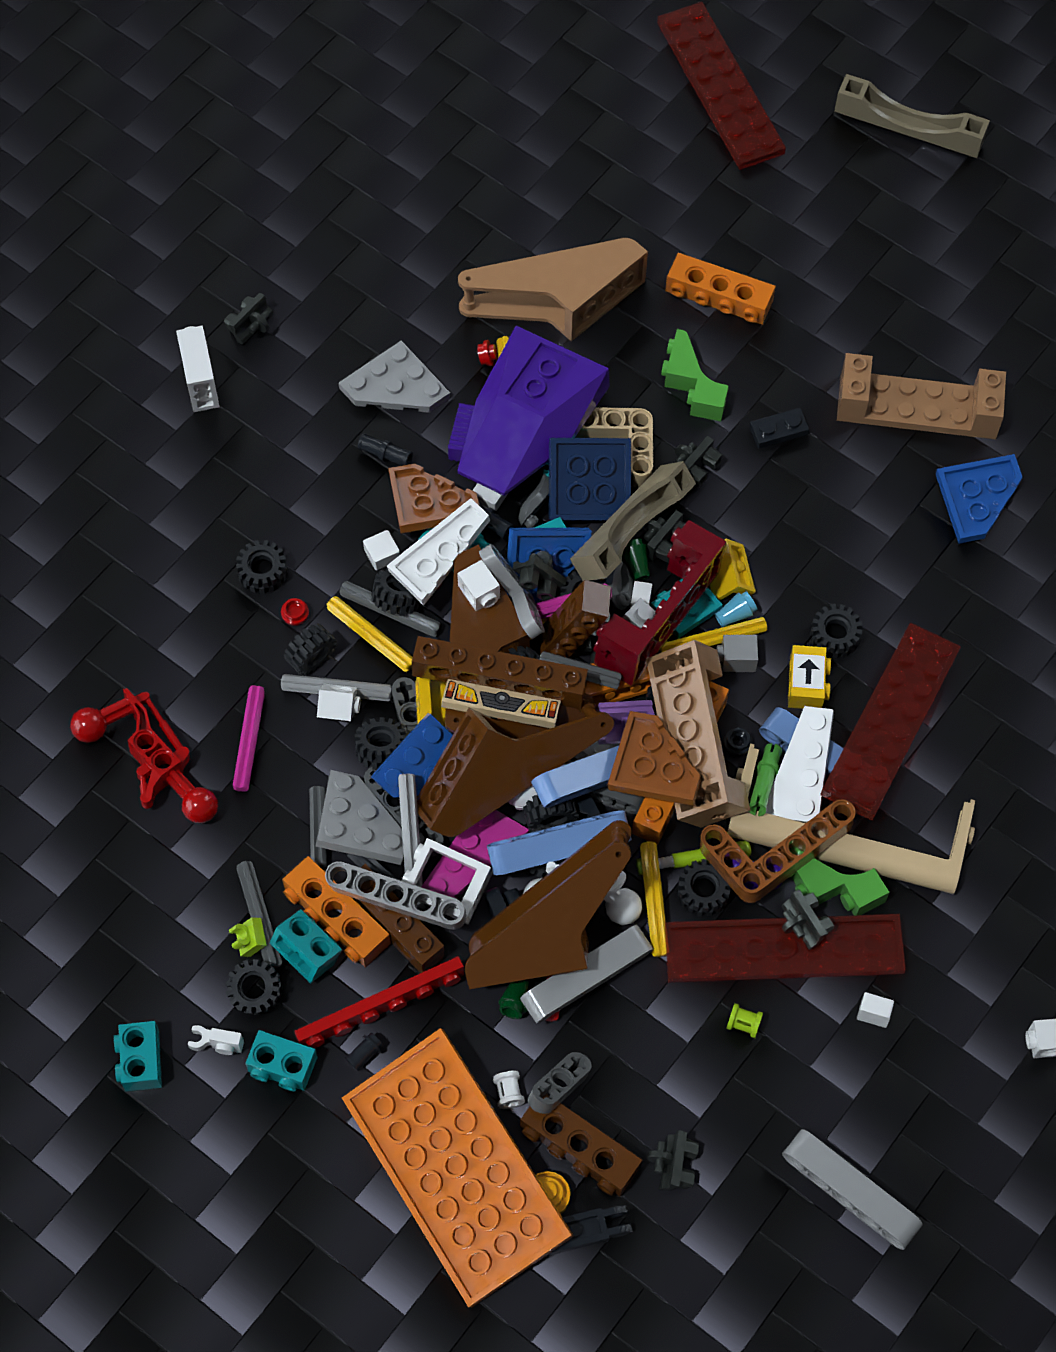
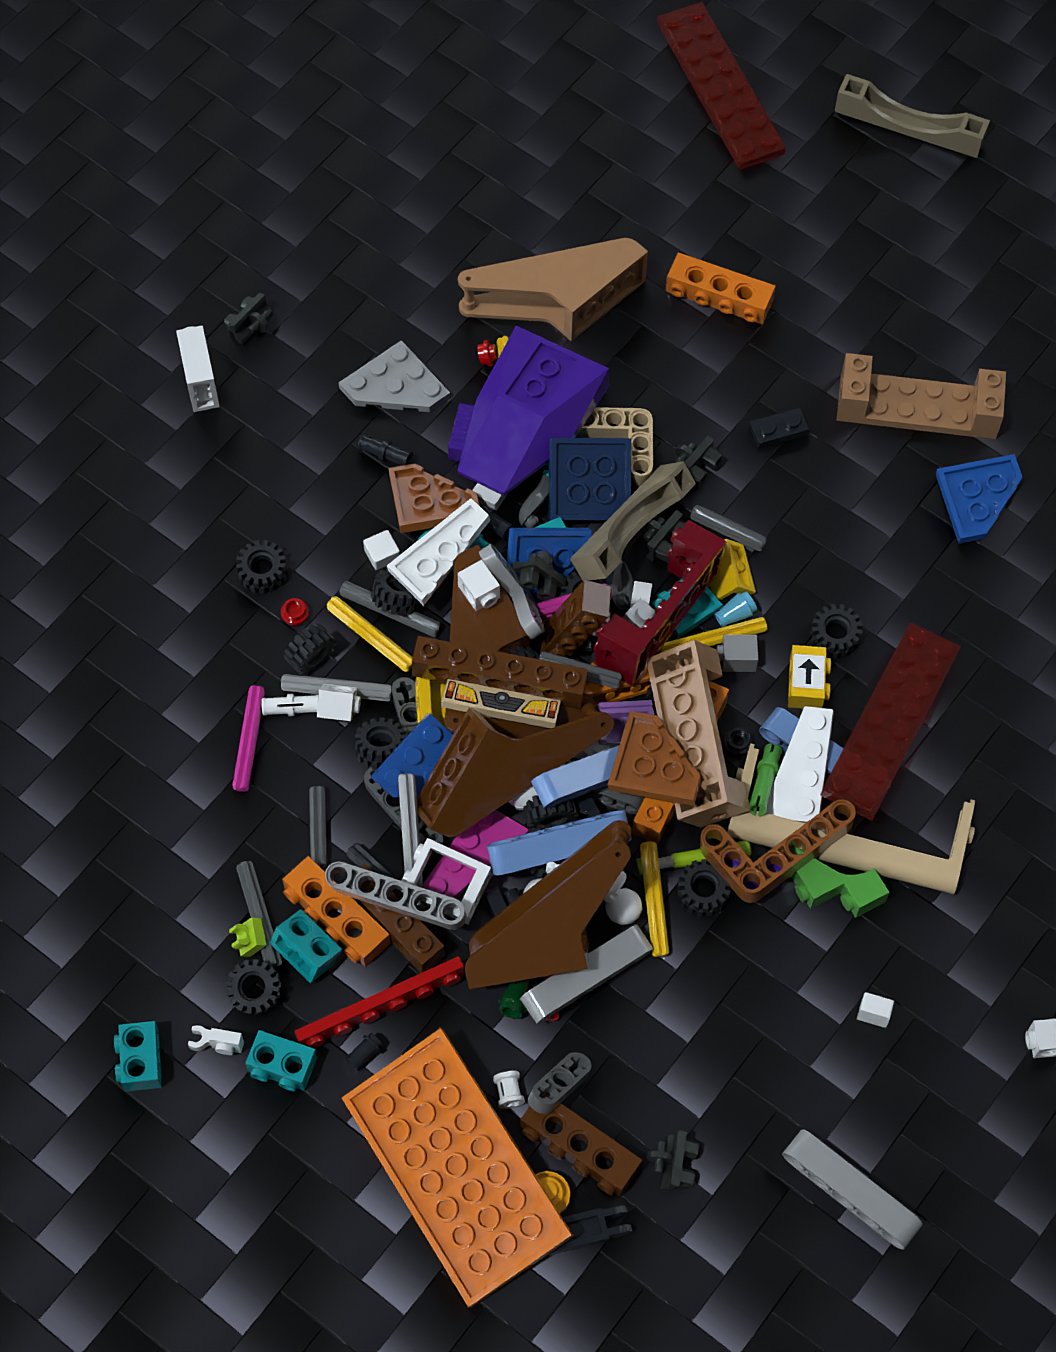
(90, 724): red piece -> none
(271, 705): none -> white pin
(357, 821): light grey plate -> none
(636, 559): dark green cone -> none
(683, 373): bright green arch -> none
(728, 527): none -> dark grey axle
(744, 1020): lime bush -> none
(764, 951): clear red plate -> none
(803, 921): pearl dark grey hips -> none

